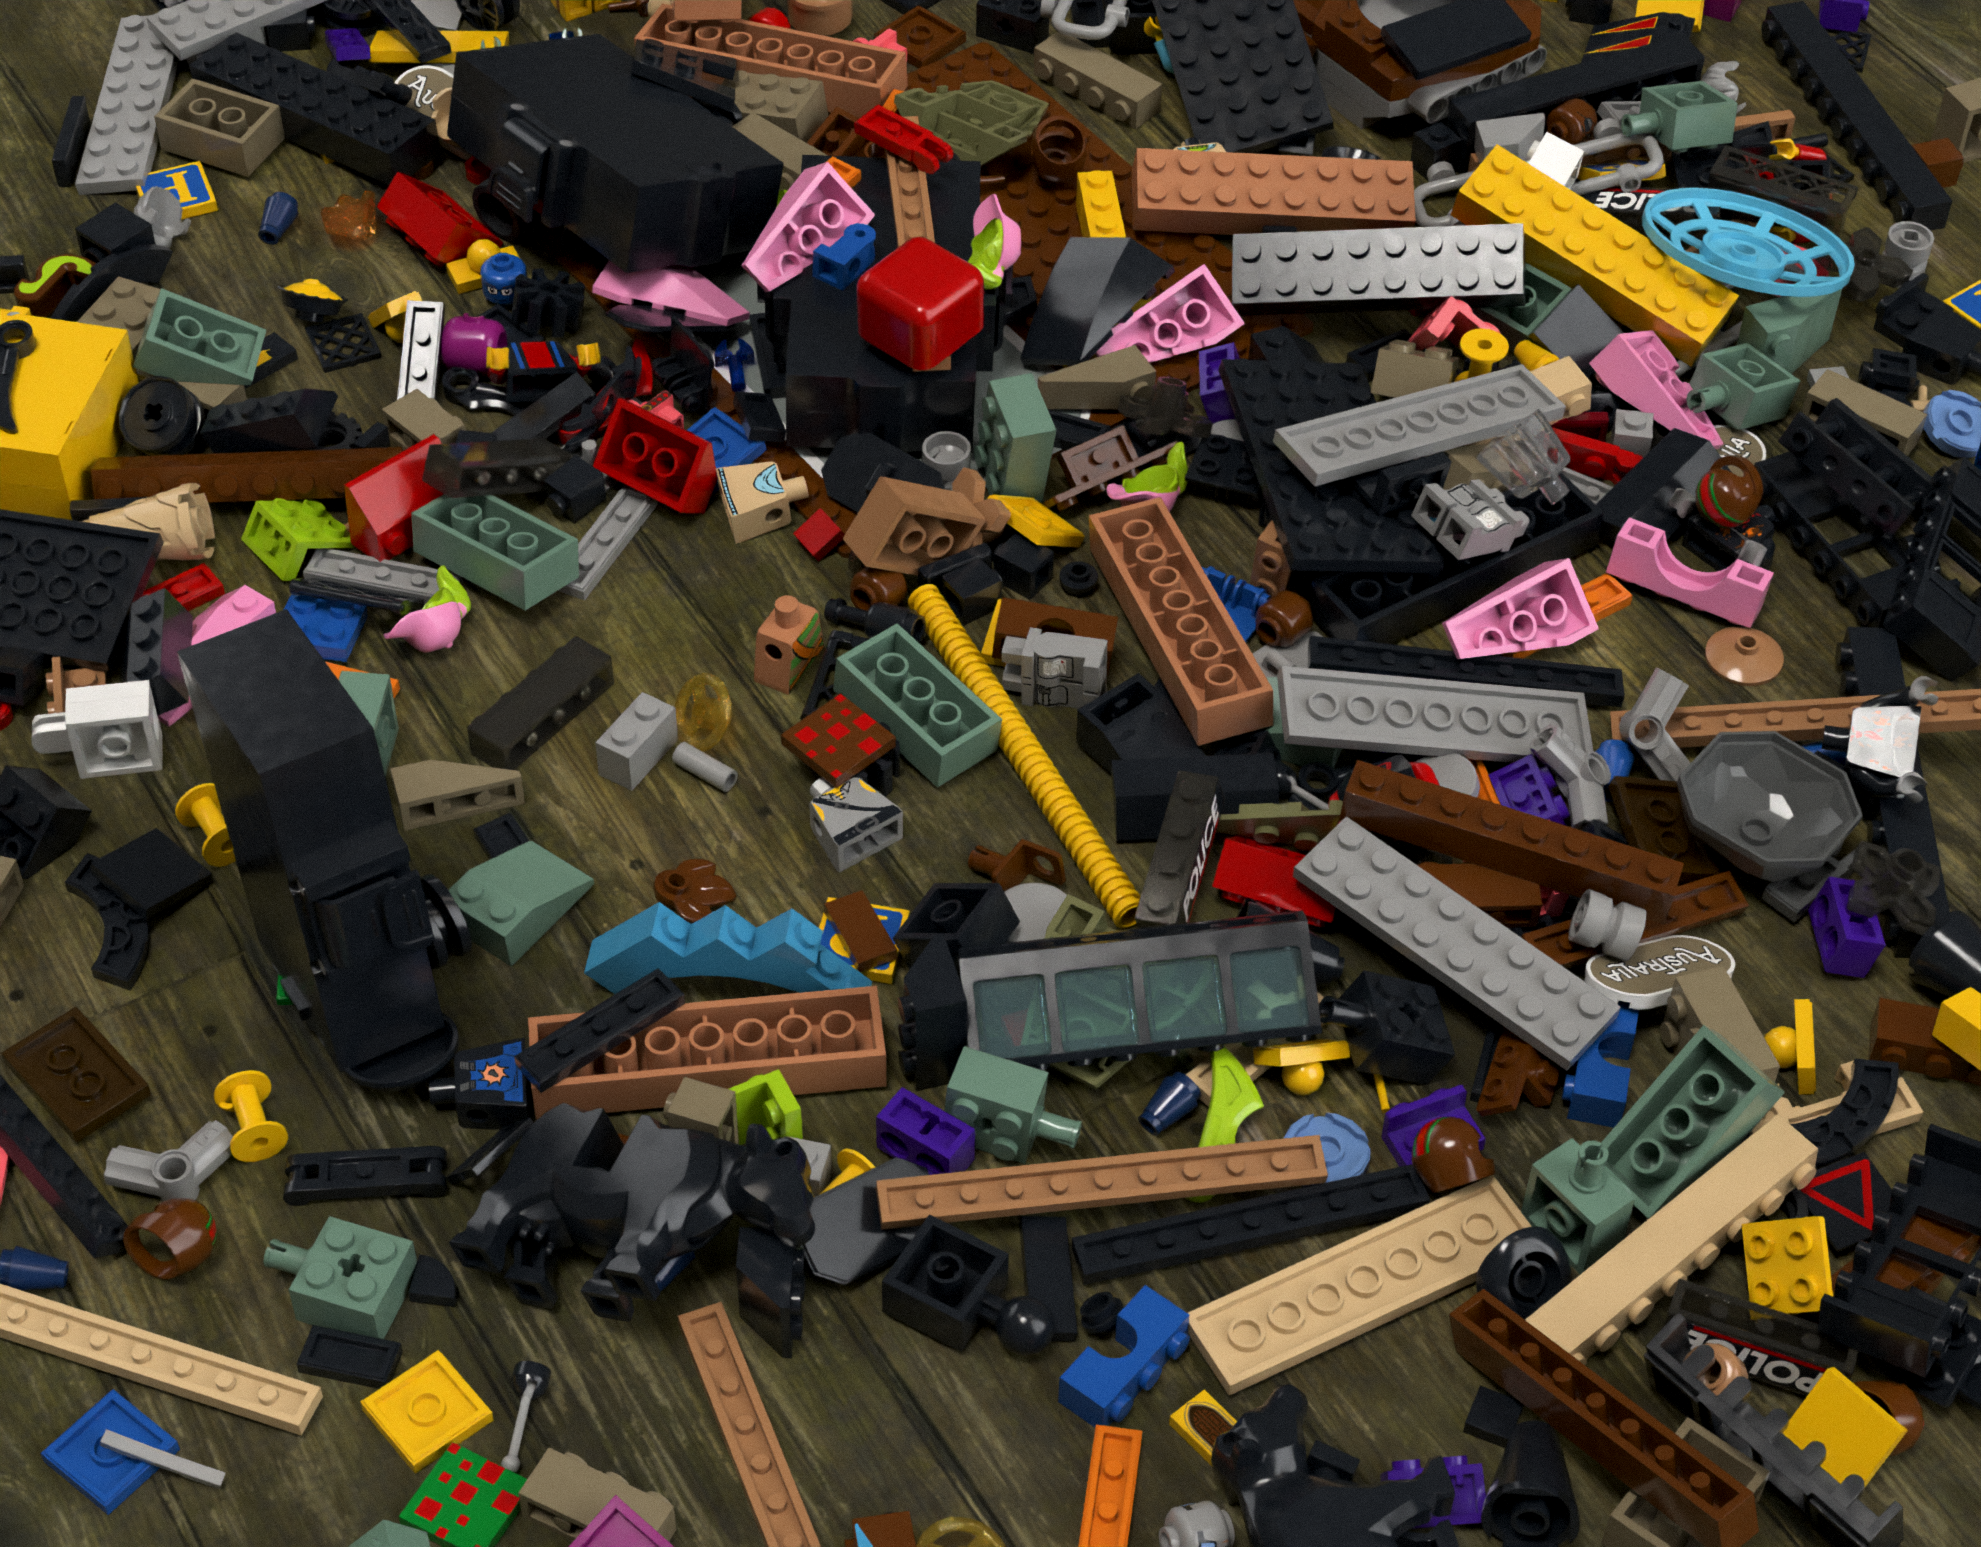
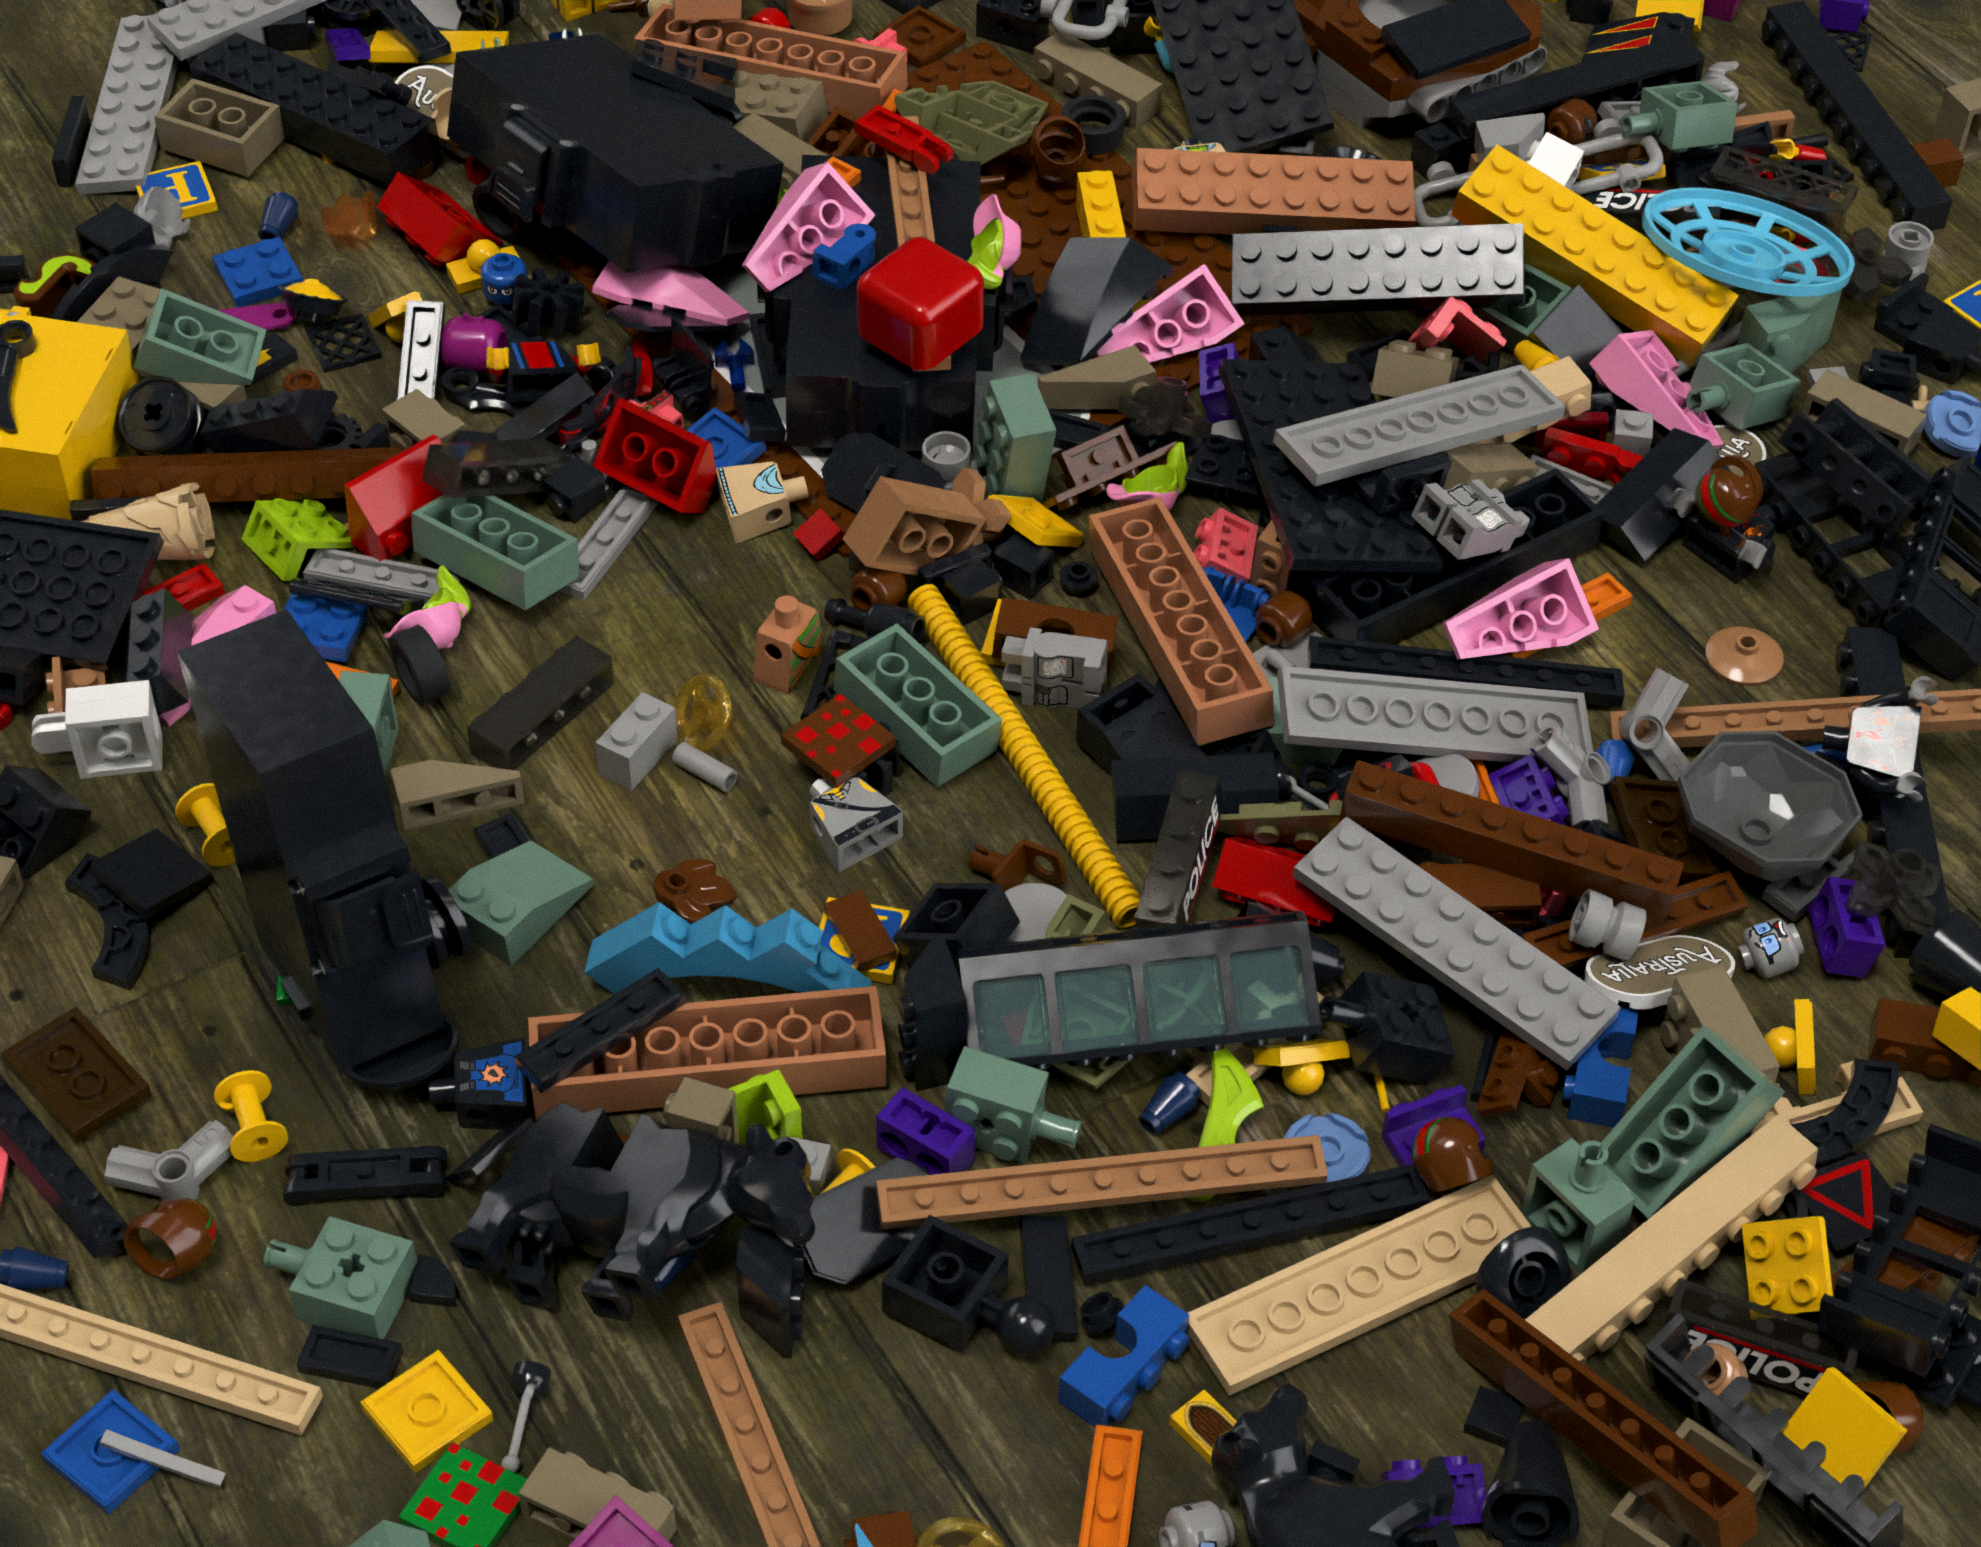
(256, 271): none -> blue plate
(264, 316): none -> magenta piece
(300, 380): none -> reddish brown tile
(419, 664): none -> black tyre
(1101, 110): none -> black tyre
(1226, 544): none -> coral bracket
(1483, 350): yellow piece -> none
(1528, 458): clear torso -> none
(1645, 559): bright pink arch -> none
(1770, 948): none -> light grey head

